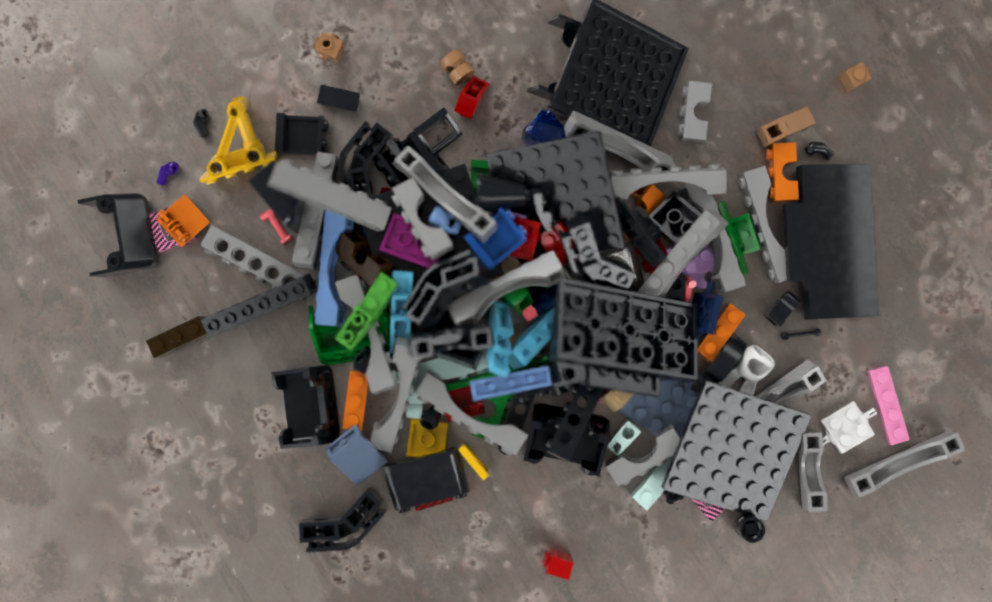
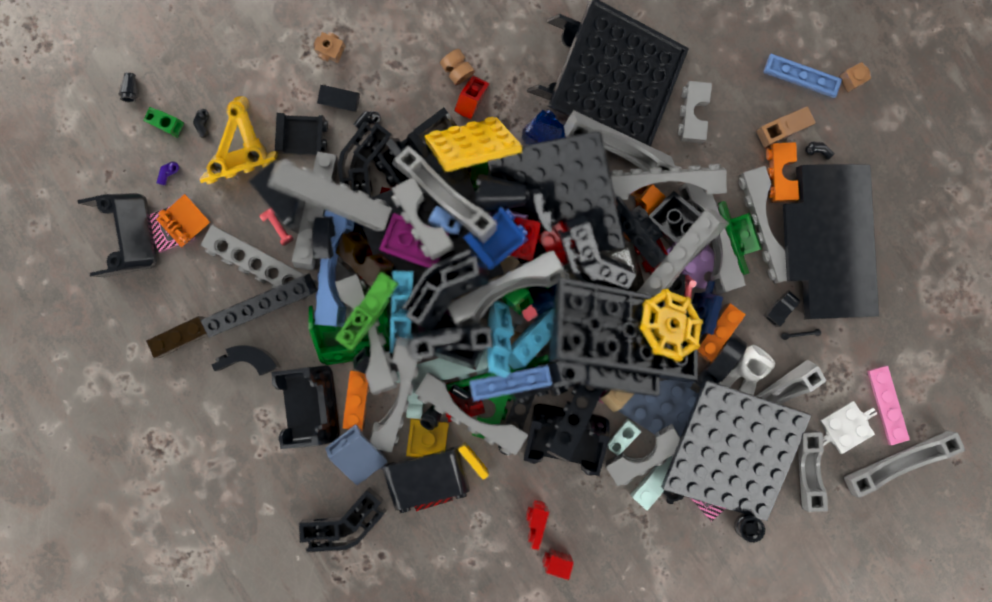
(128, 88): none -> black cone
(164, 121): none -> green leg
(256, 356): none -> black arch
(321, 237): none -> black slope
(368, 116): none -> black arm
(463, 393): none -> black arm
(472, 143): none -> yellow plate
(537, 519): none -> red plate
(662, 327): none -> yellow plate
(802, 75): none -> medium blue tile

